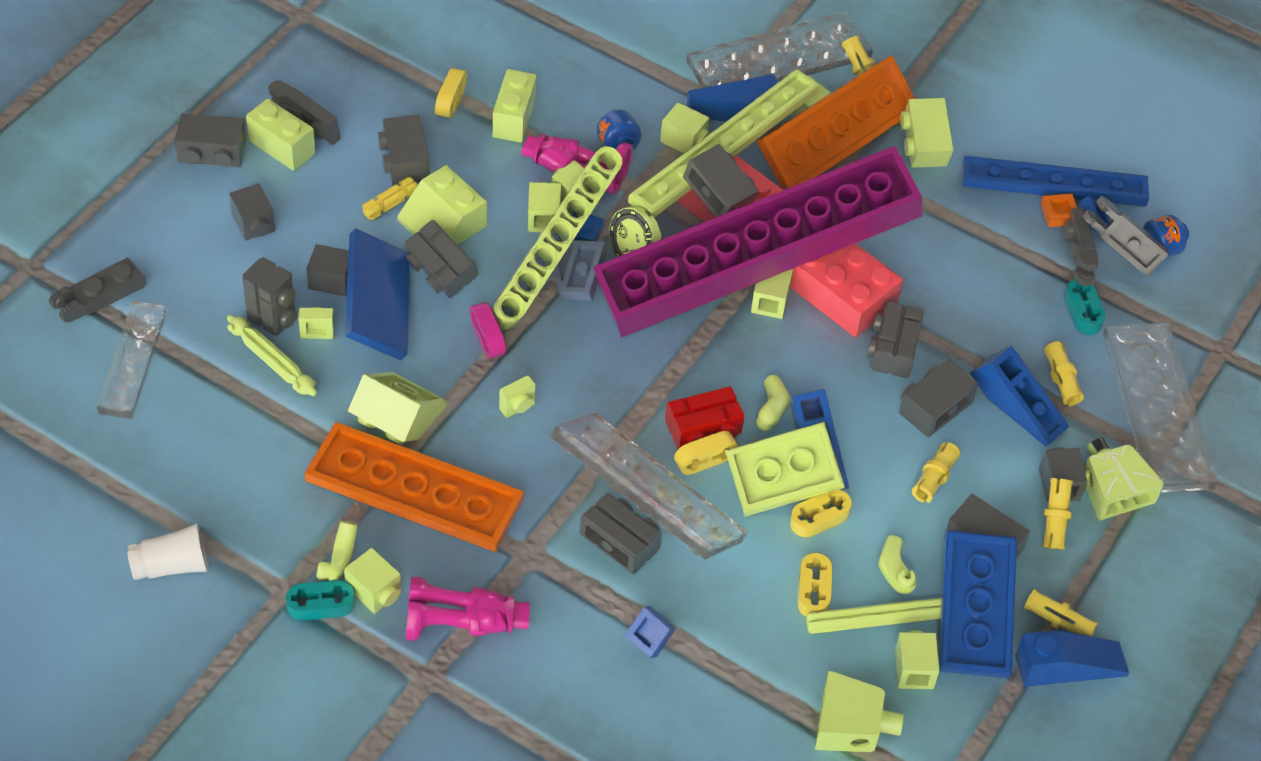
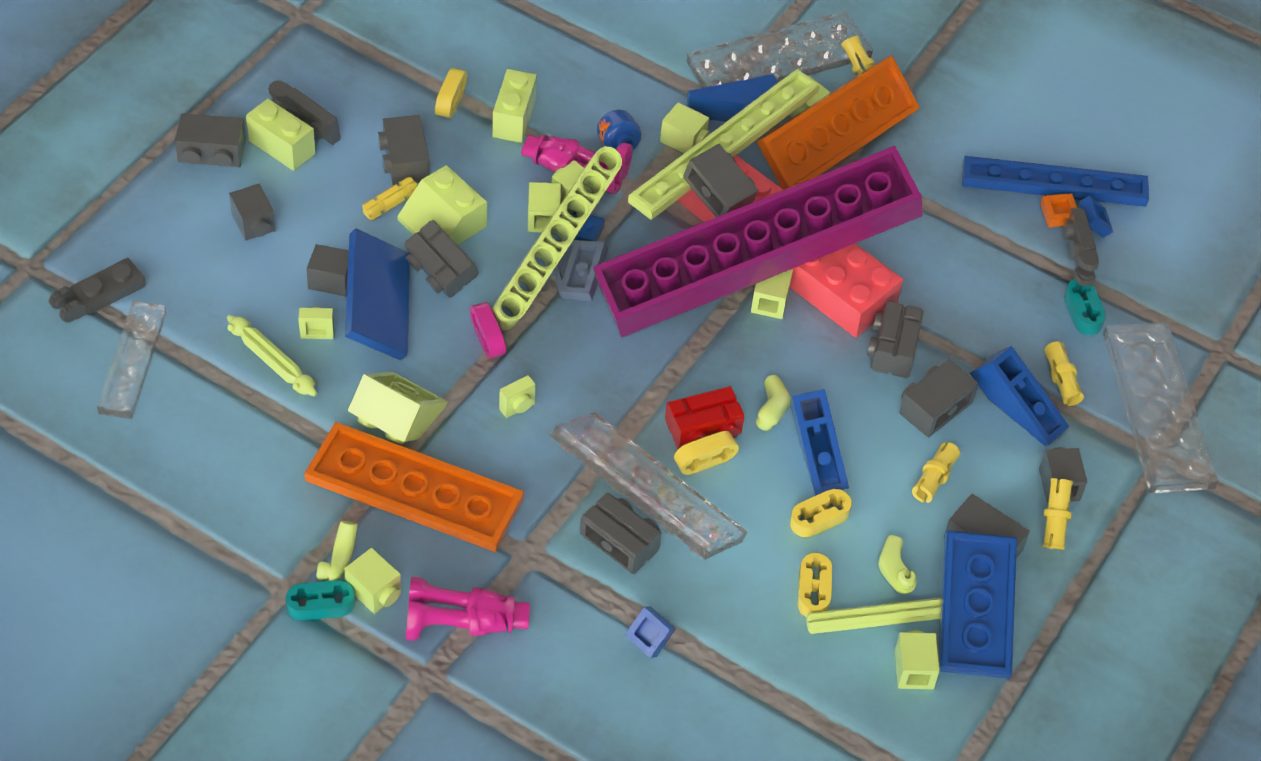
(169, 554): white plant -> none
(269, 296): dark grey brick -> none
(631, 230): tile -> none
(784, 469): yellowish green tile -> none
(853, 715): yellowish green torso -> none
(927, 132): yellowish green brick -> none
(1038, 603): light yellow pin -> none
(1068, 657): blue slope -> none
(1119, 479): yellowish green torso -> none
(1127, 237): hinge -> none
(1169, 232): blue head -> none

